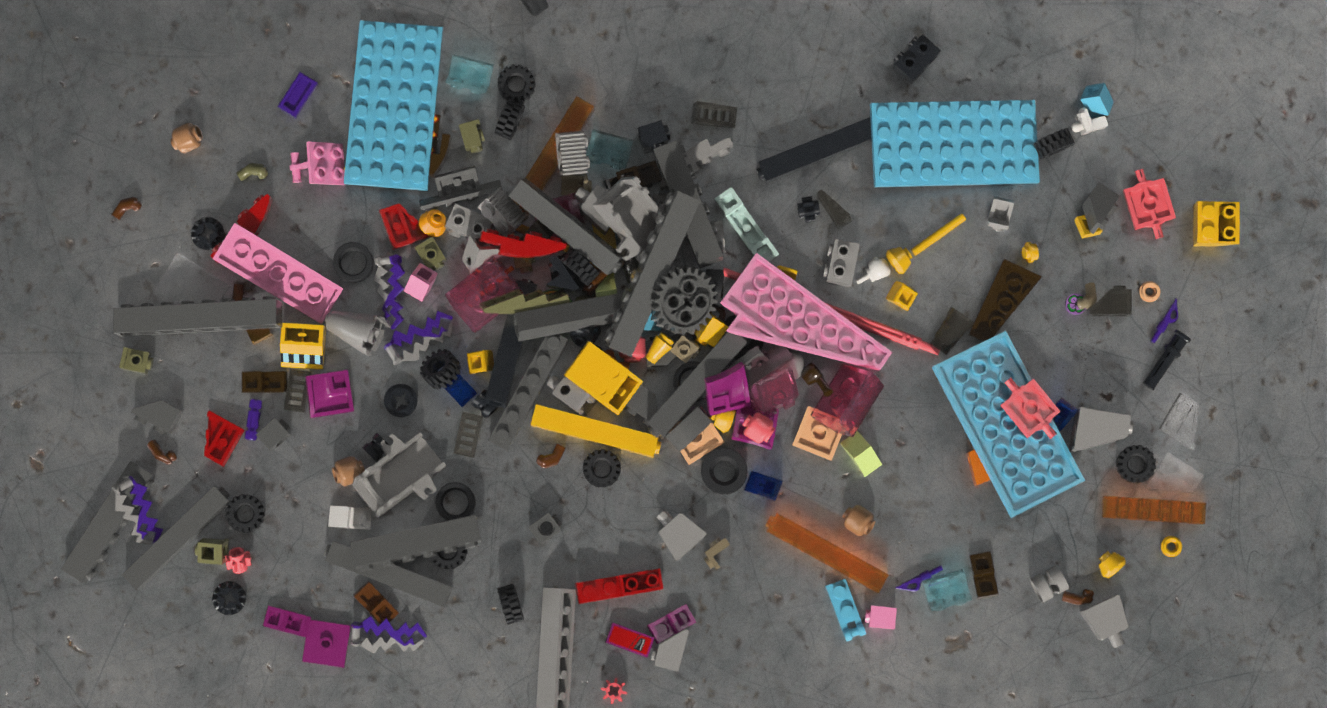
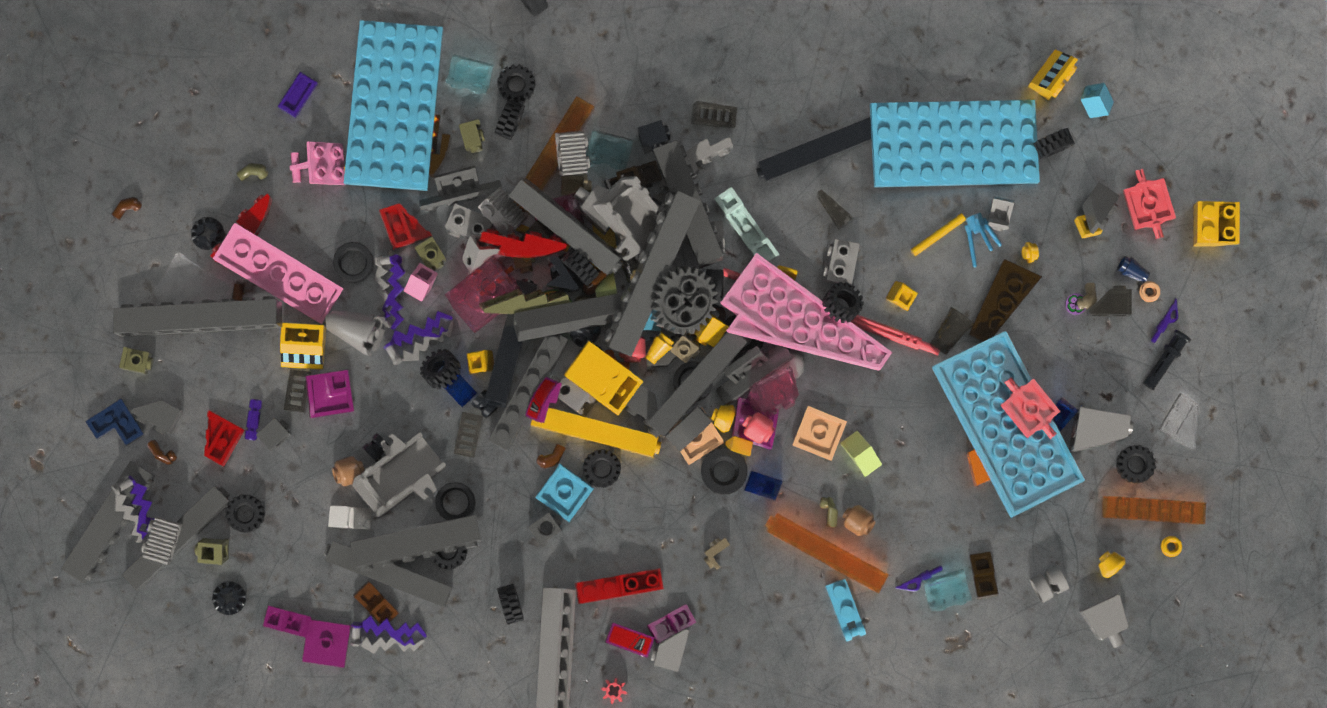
(116, 417): none -> dark blue plate
(161, 540): none -> light grey brick
(186, 138): medium nougat head -> none
(238, 560): coral gear -> none
(259, 335): pearl gold slope -> none
(264, 382): dark brown slope -> none
(391, 404): black gear -> none
(433, 223): light orange cone -> none
(544, 395): none -> slope
(564, 492): none -> medium azure plate
(679, 533): light grey torso -> none
(727, 390): magenta plate -> none
(739, 445): none -> yellow slope
(808, 209): black gear -> none
(813, 375): dark brown bar -> none
(832, 511): none -> olive arm
(836, 308): none -> black tyre
(852, 399): clear pink slope -> none
(877, 269): white piece -> none
(881, 617): bright pink brick -> none
(899, 259): yellow cone -> none
(916, 58): black brick -> none
(978, 224): none -> dark azure plant
(1050, 77): none -> yellow slope
(1085, 124): white piece -> none
(1085, 598): reddish brown arm -> none
(1131, 268): none -> dark blue cone
(1175, 476): clear wing -> none

